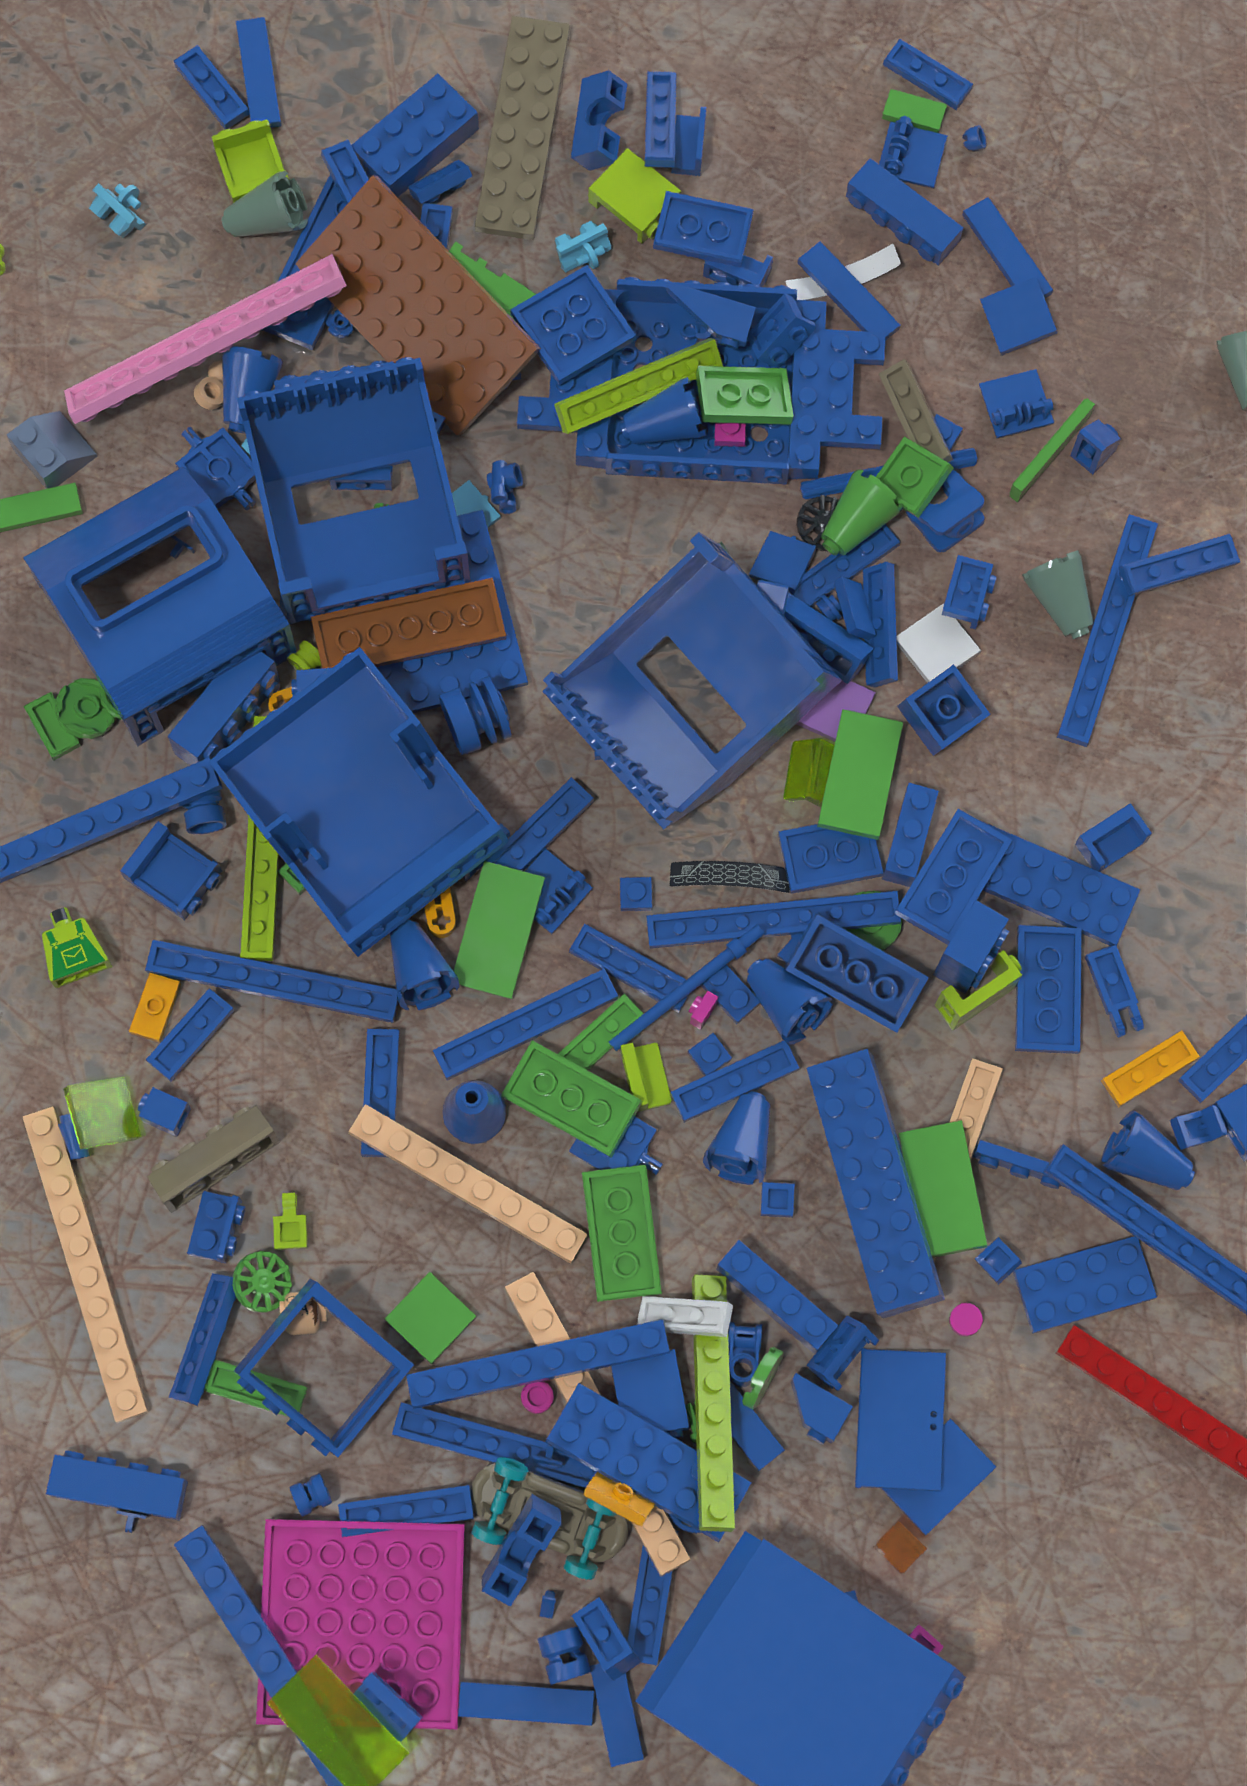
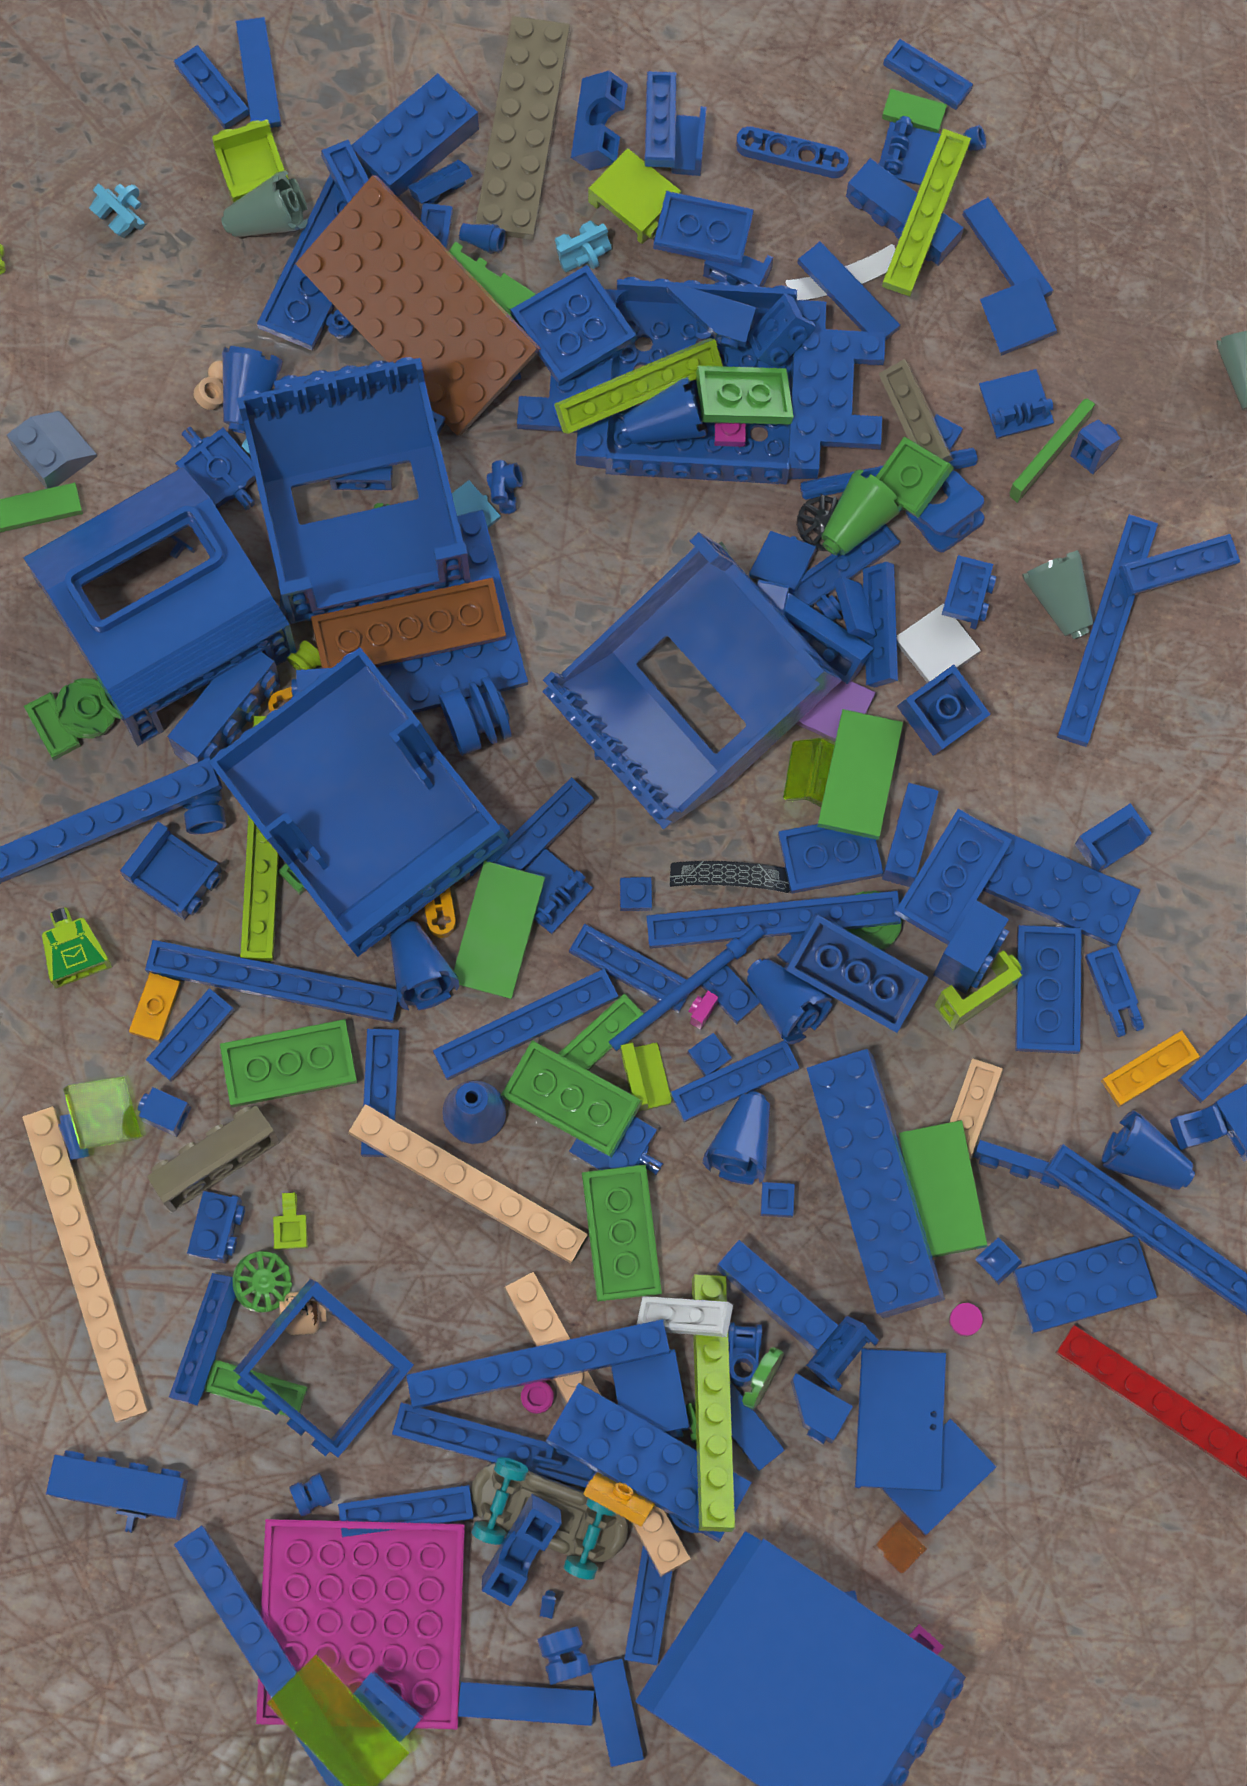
(203, 339): bright pink plate -> none
(288, 1063): none -> bright green plate
(430, 1318): bright green tile -> none
(484, 236): none -> blue cone
(605, 1639): blue panel -> none
(793, 148): none -> blue beam
(926, 212): none -> lime plate

